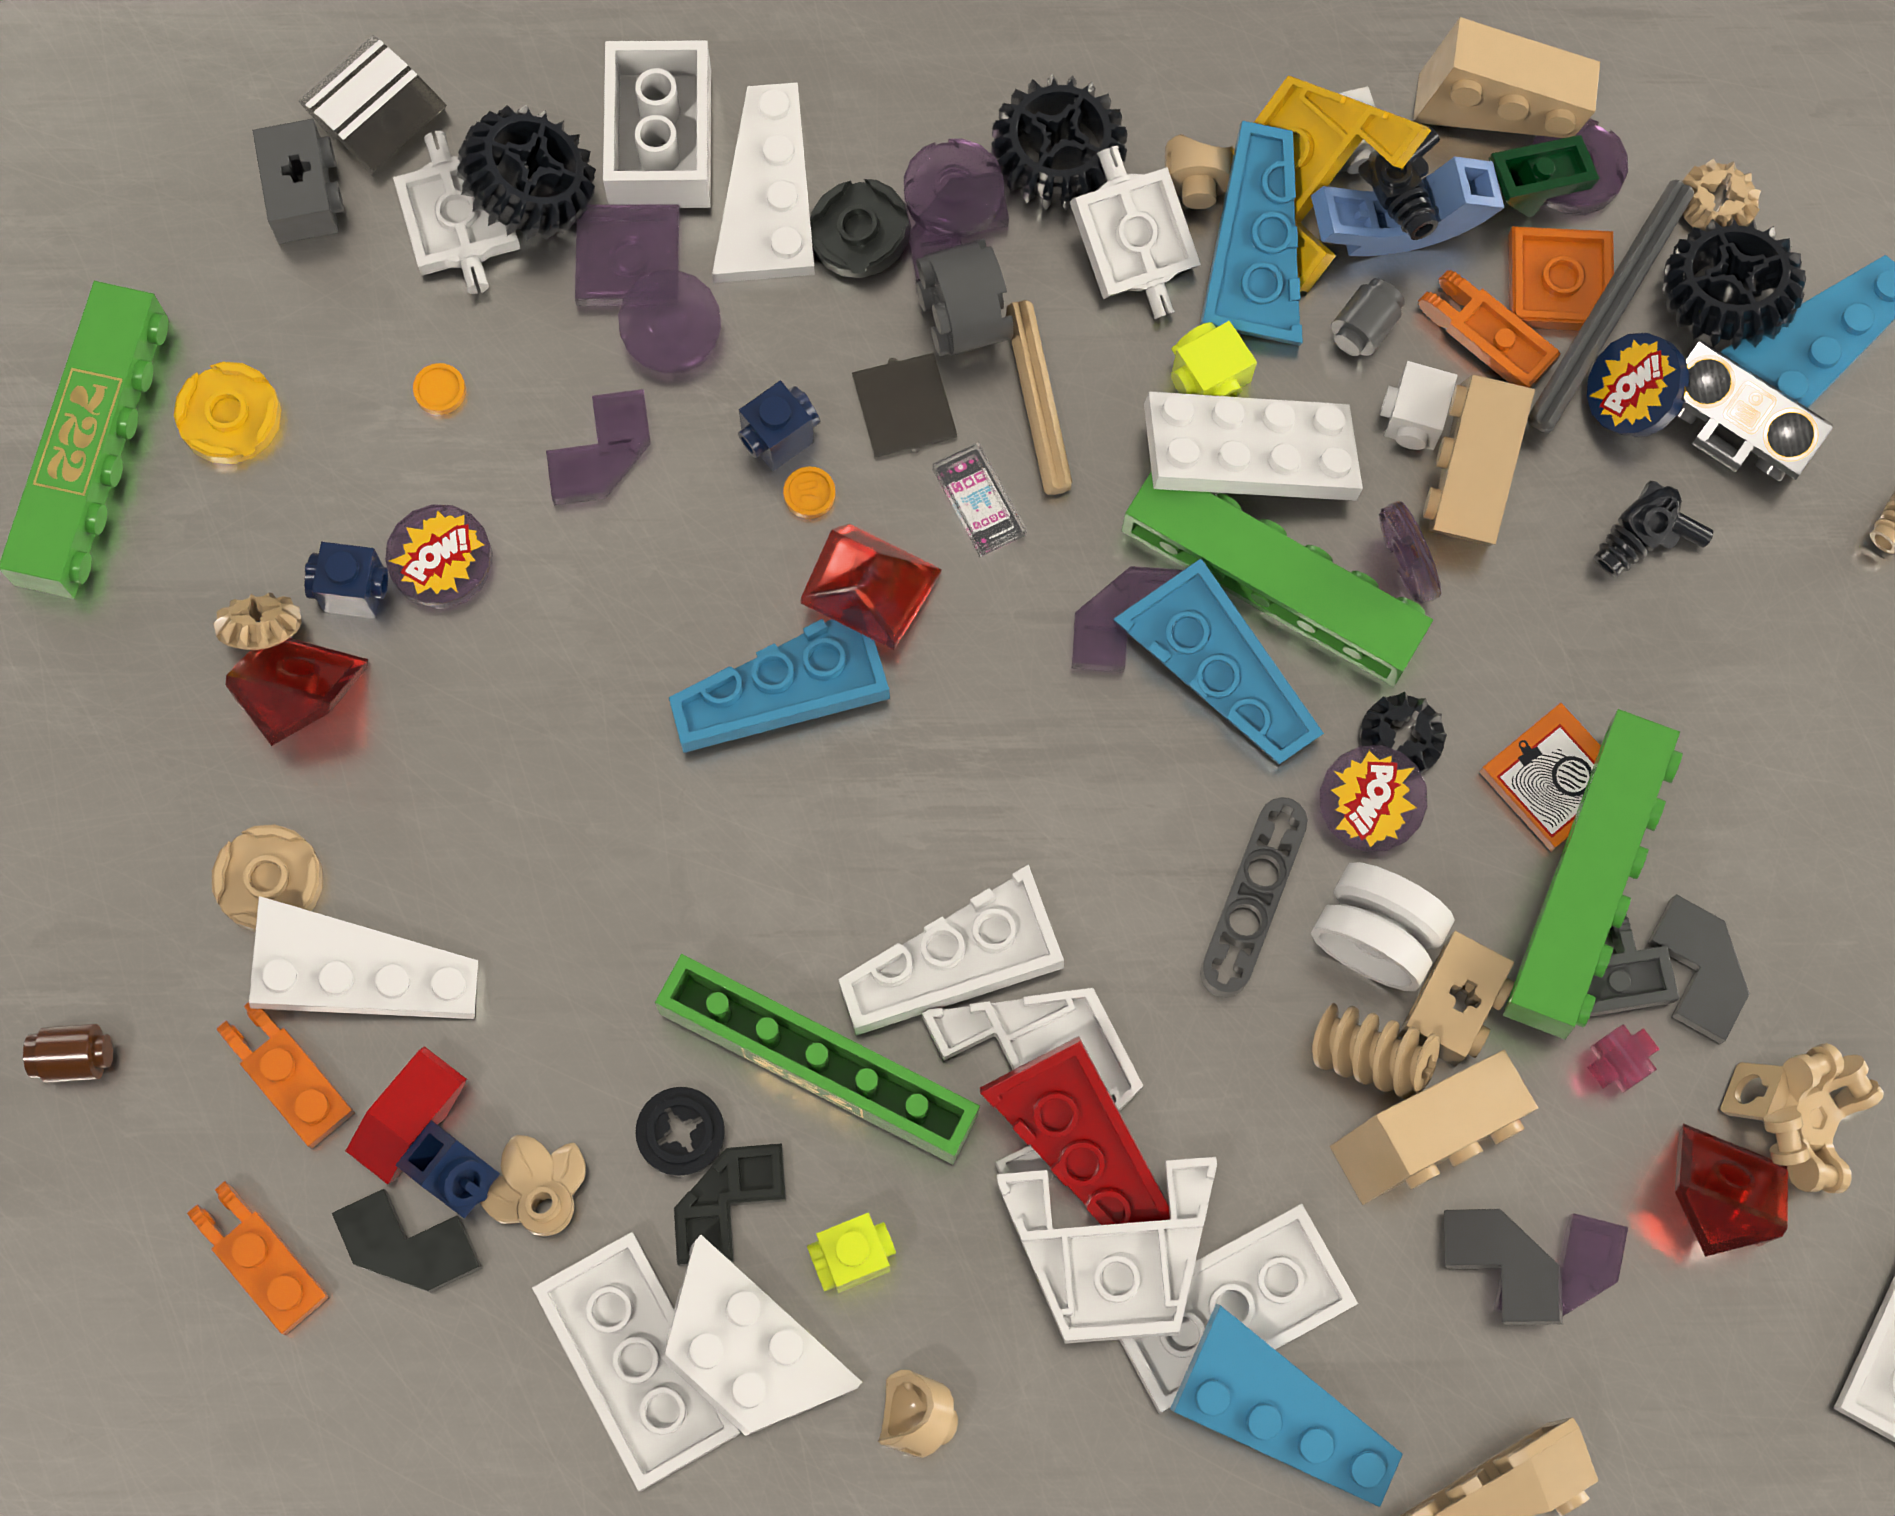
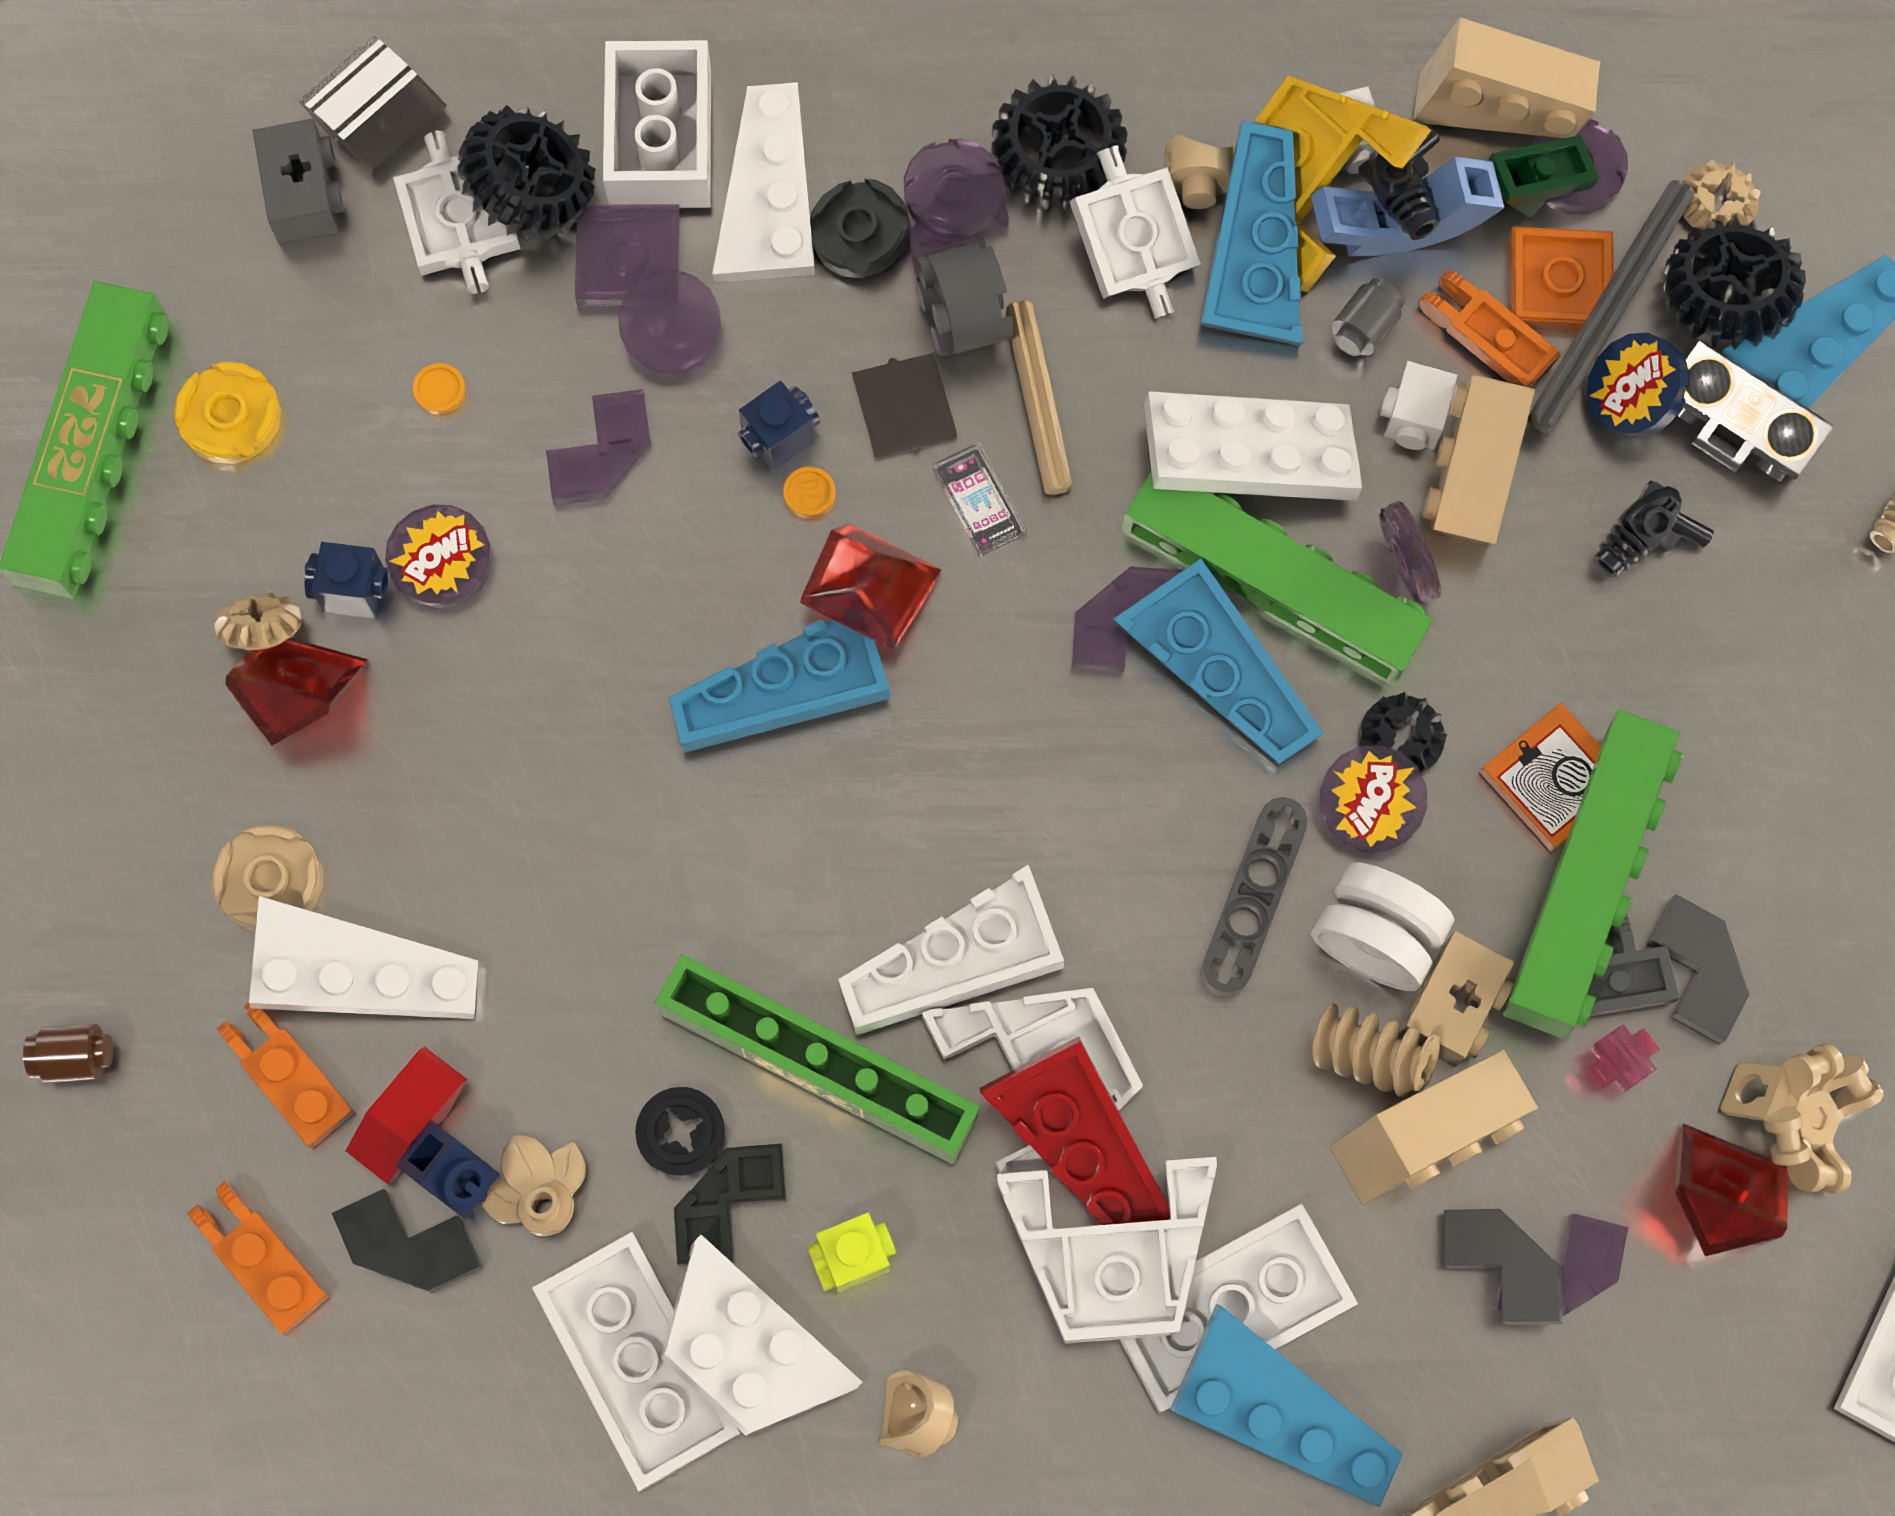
(1212, 361): neon yellow brick -> none

